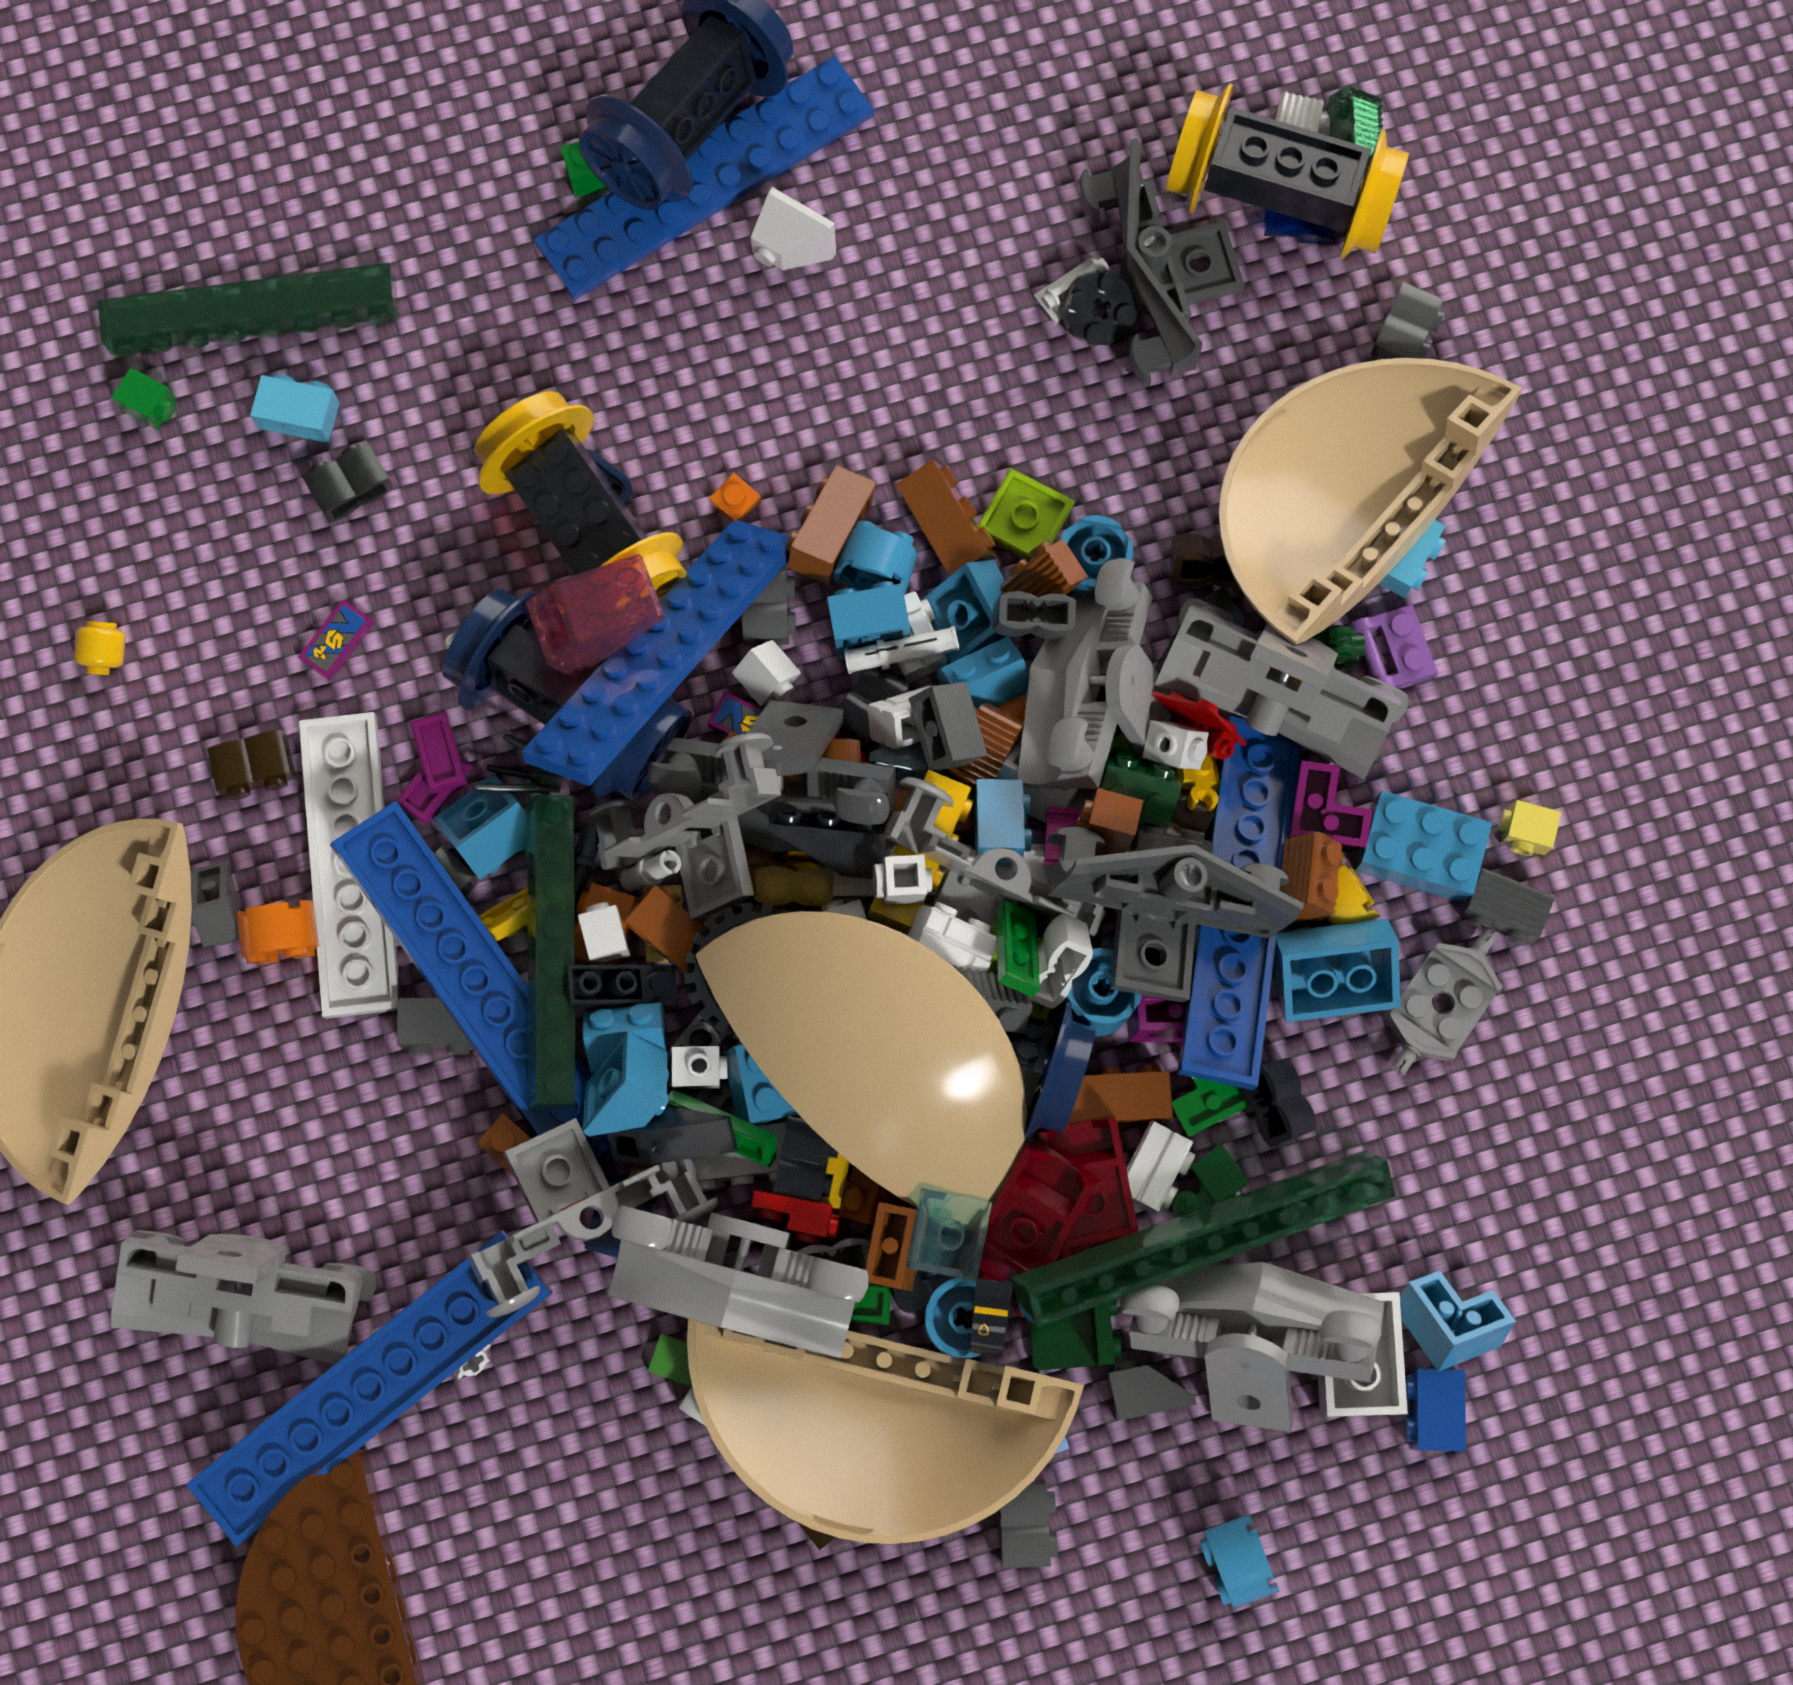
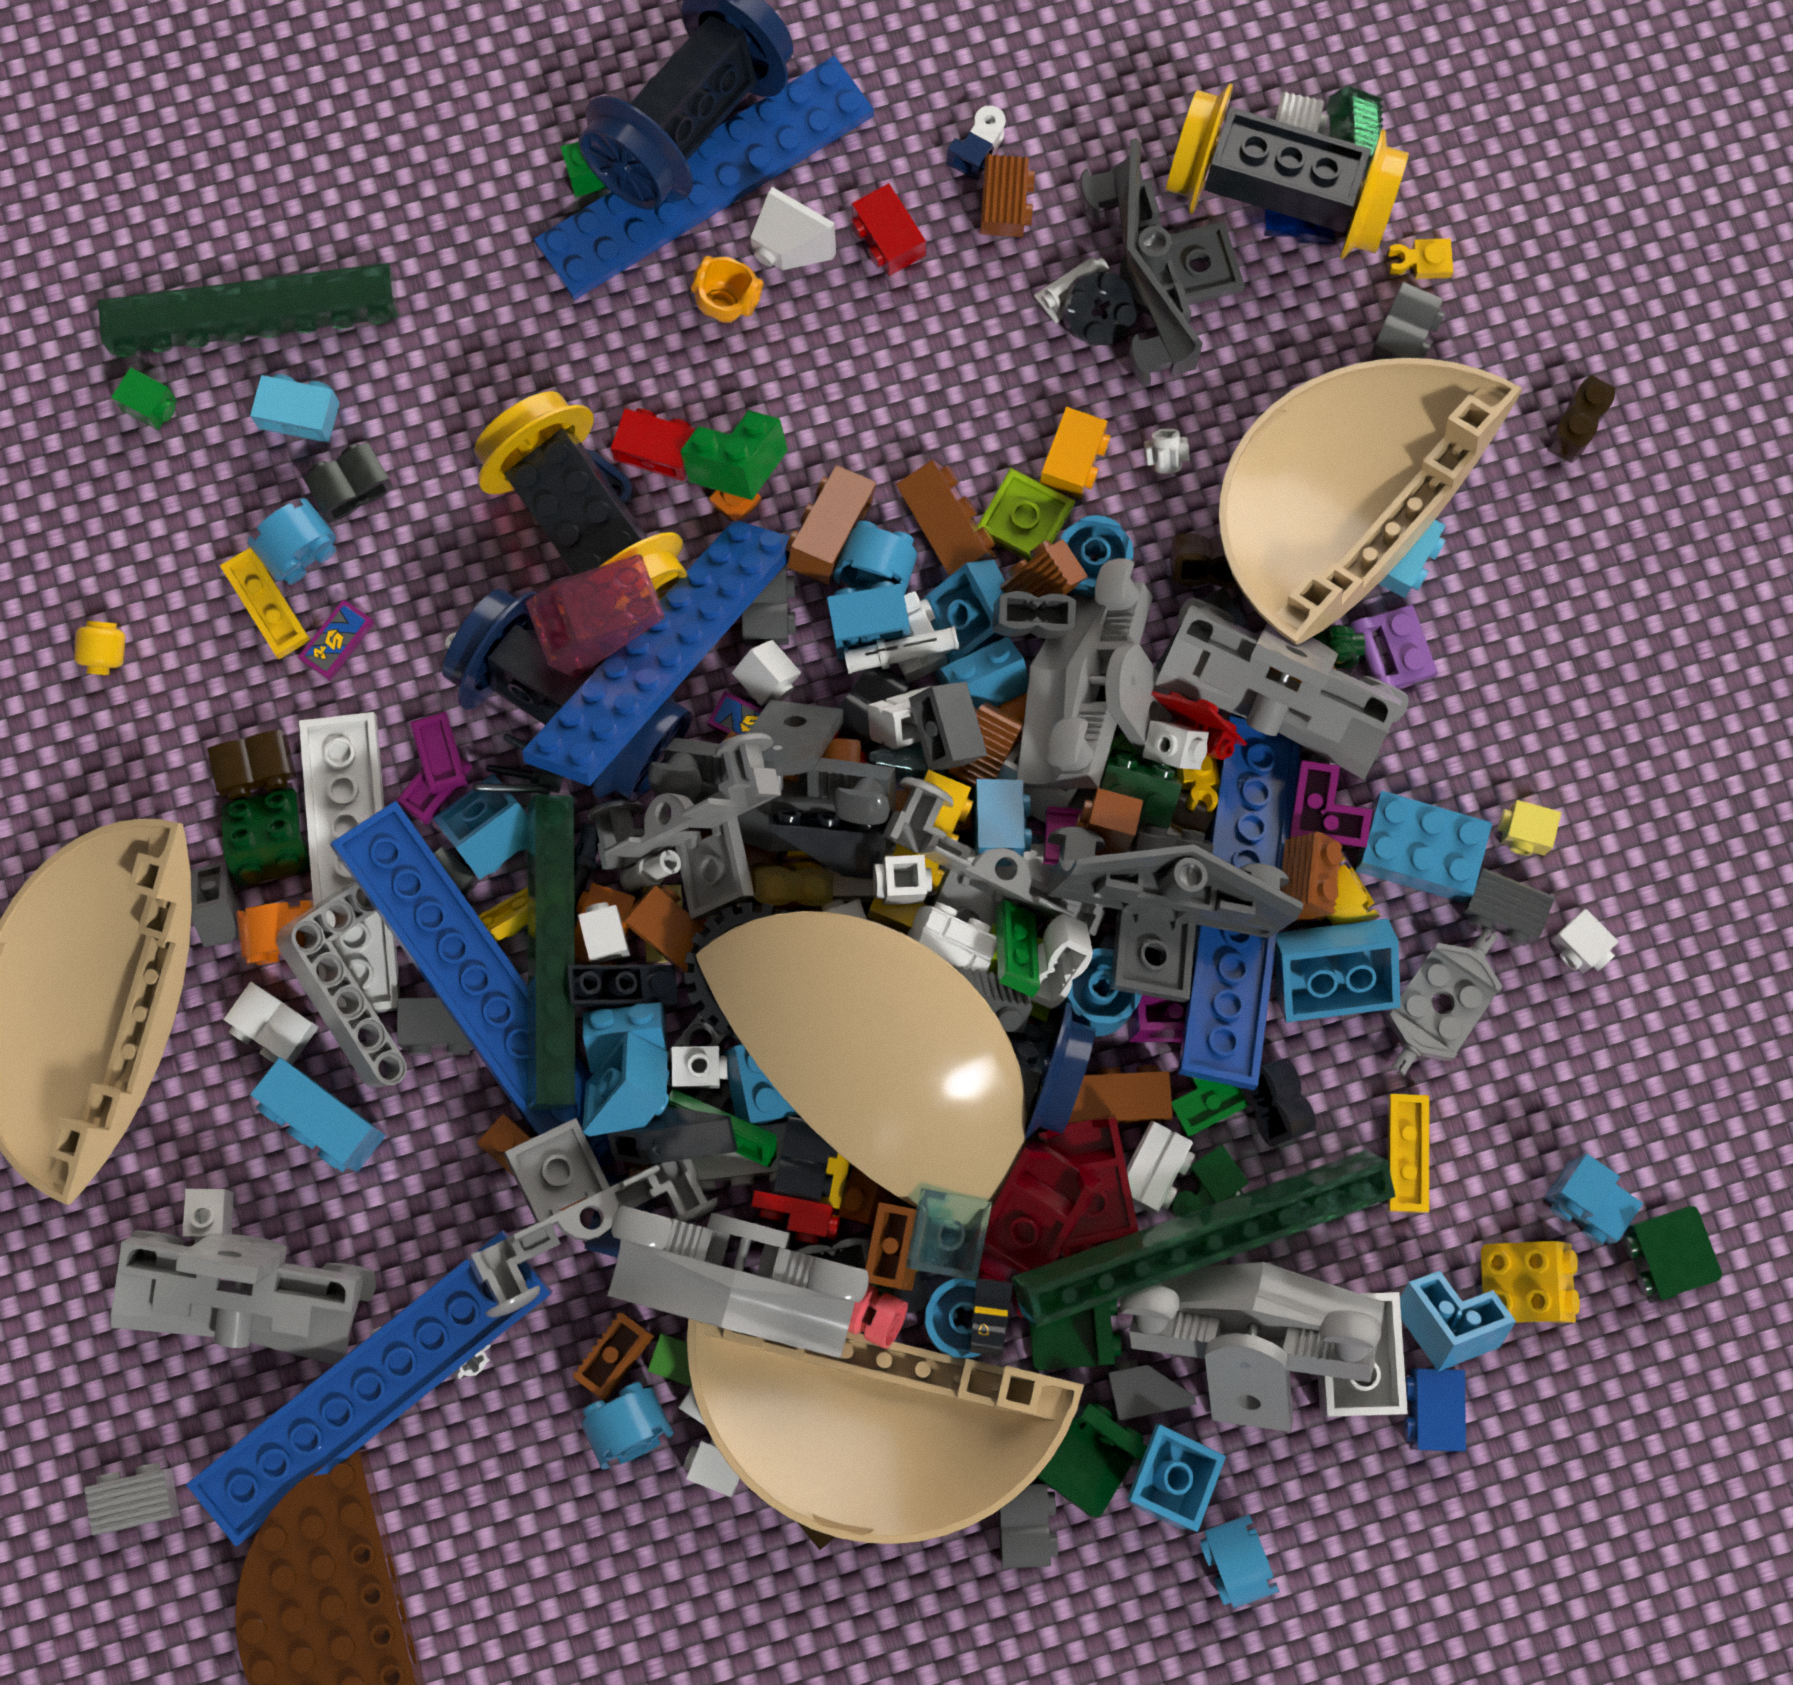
(132, 1500): none -> light grey brick
(207, 1212): none -> white brick
(263, 837): none -> dark green bracket
(265, 603): none -> yellow plate
(269, 1023): none -> white brick
(293, 541): none -> dark azure brick
(316, 1117): none -> dark azure brick
(340, 982): none -> light grey beam
(613, 1356): none -> dark orange brick
(625, 1425): none -> dark azure brick
(651, 443): none -> red brick
(710, 1469): none -> white brick
(725, 288): none -> light orange hair
(736, 461): none -> green brick
(887, 230): none -> red brick
(887, 1319): none -> coral wheel
(982, 140): none -> leg
(1005, 196): none -> dark orange brick
(1074, 453): none -> light orange brick
(1093, 1459): none -> dark green bracket
(1166, 451): none -> white gear
(1176, 1479): none -> dark azure slope
(1408, 1152): none -> yellow plate
(1427, 257): none -> yellow plate
(1533, 1279): none -> yellow bracket
(1581, 419): none -> dark brown brick
(1585, 943): none -> white brick
(1591, 1197): none -> dark azure brick
(1671, 1254): none -> dark green bracket

